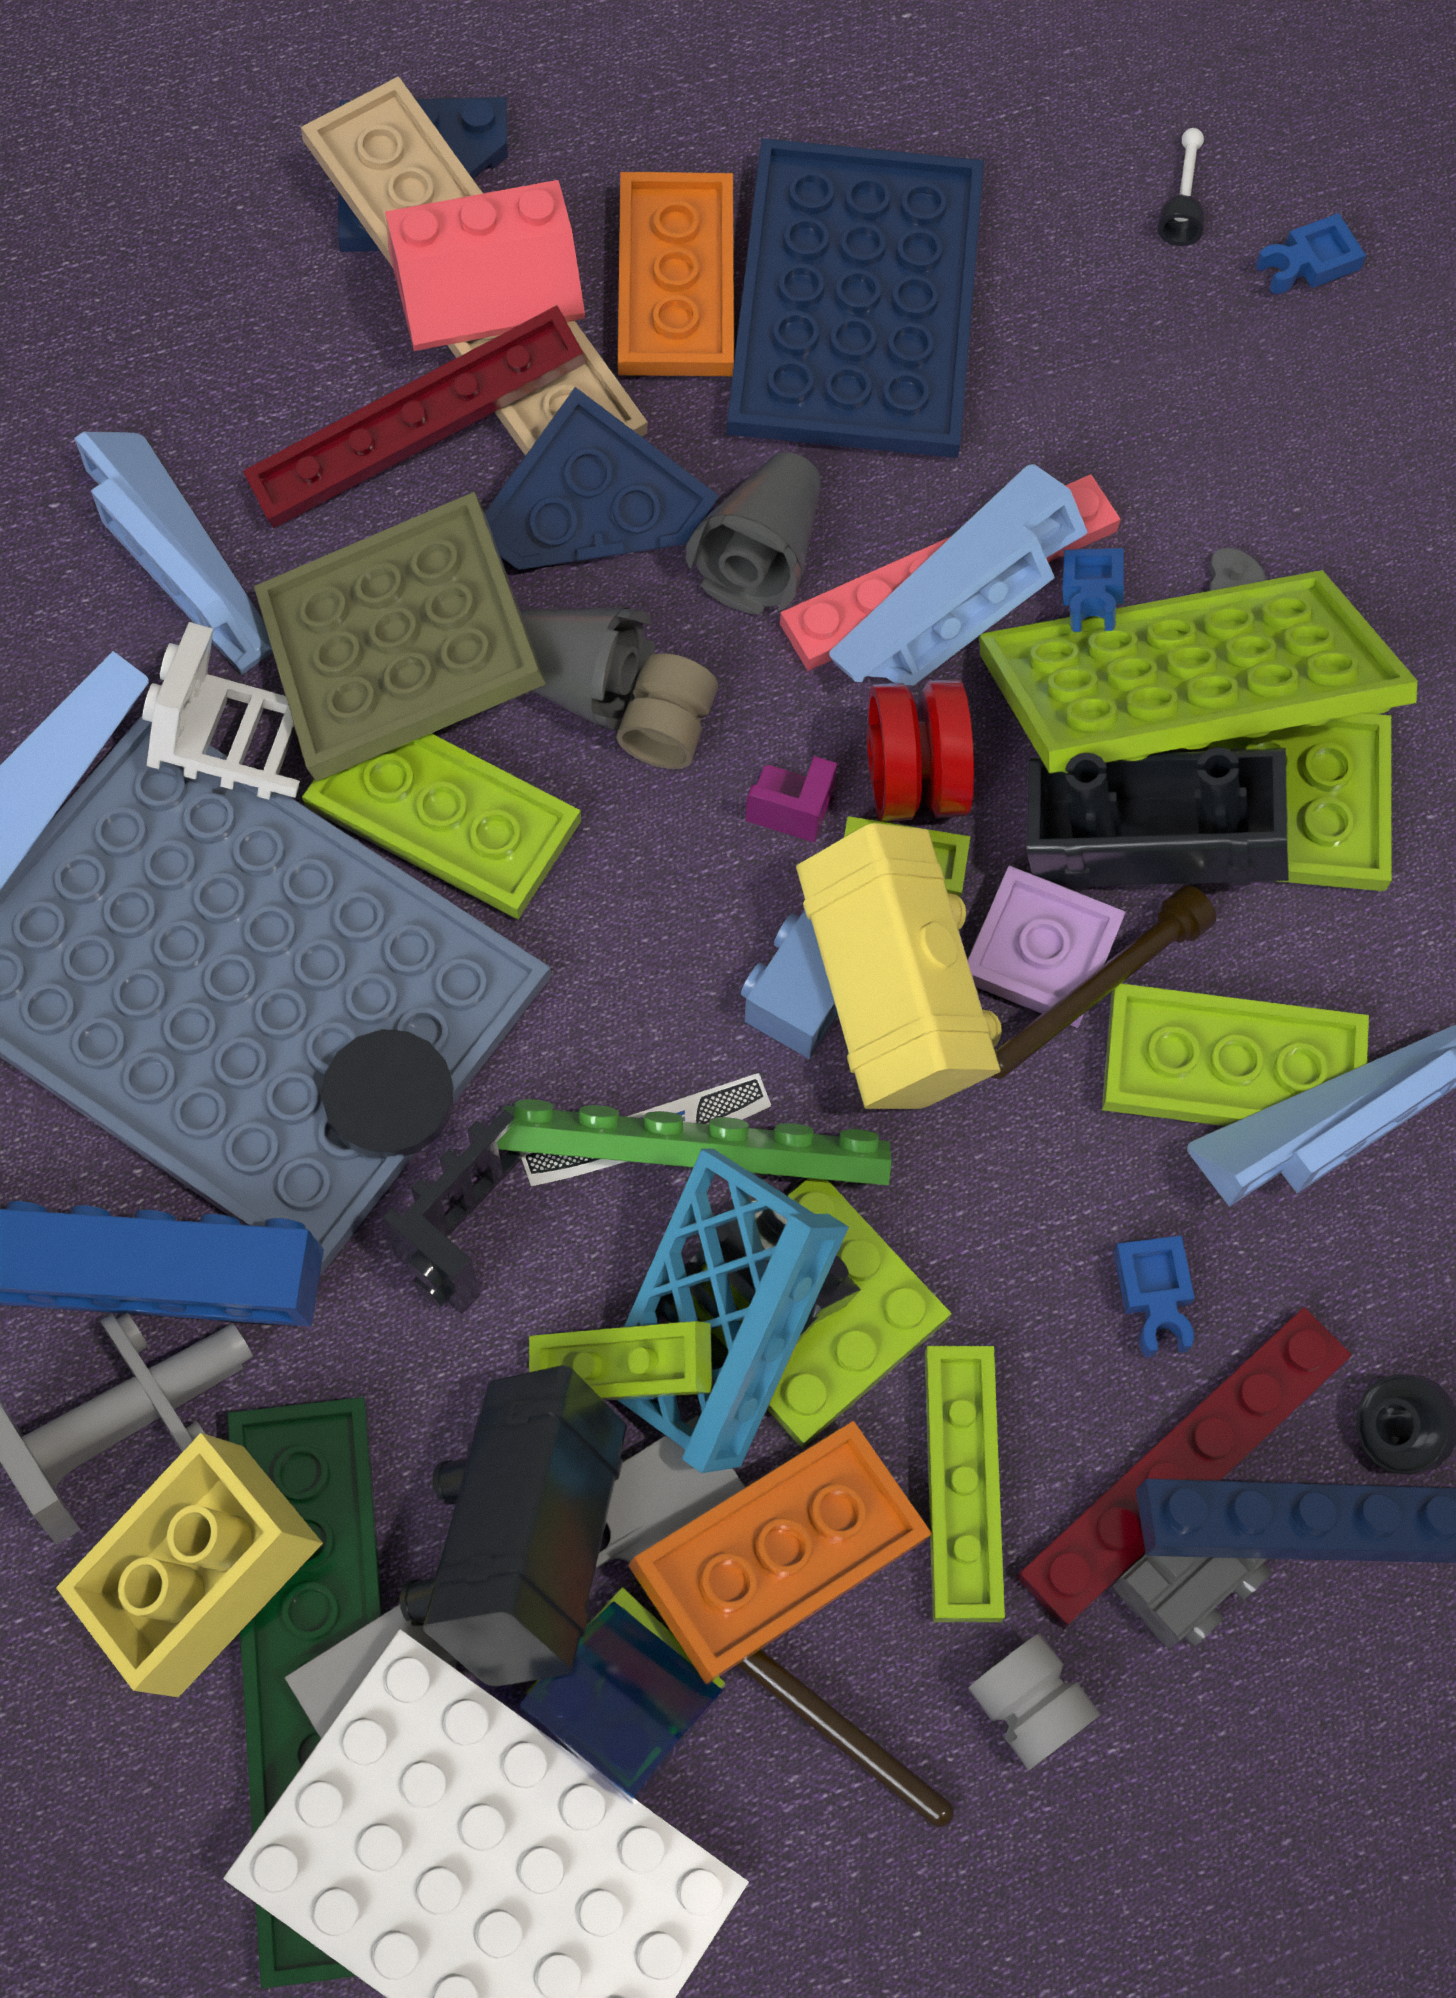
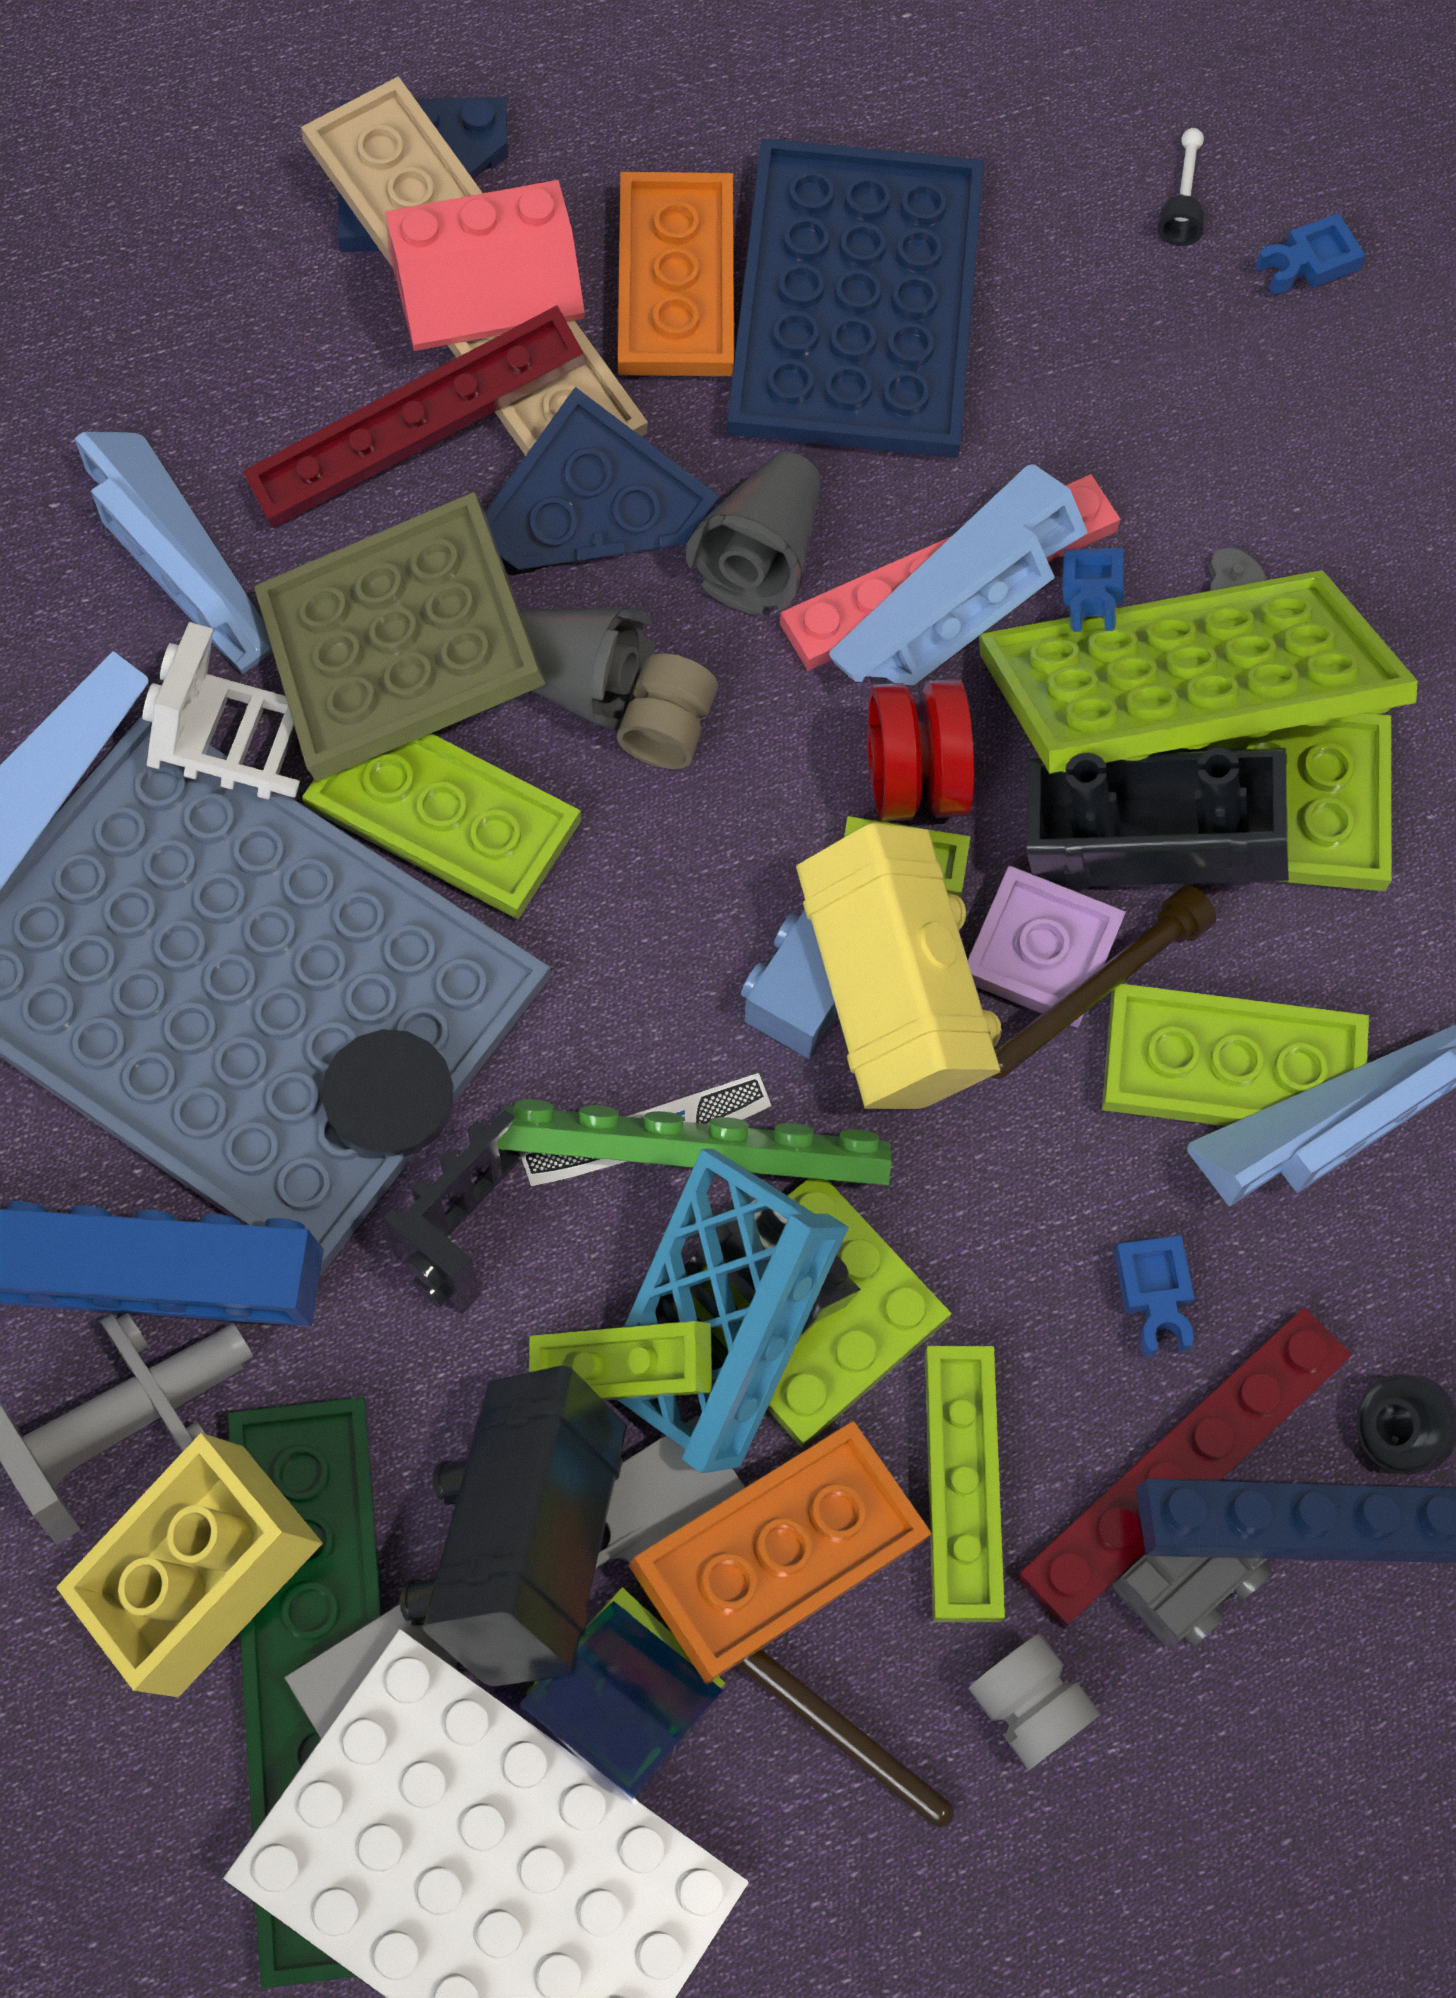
(792, 801): magenta panel -> none

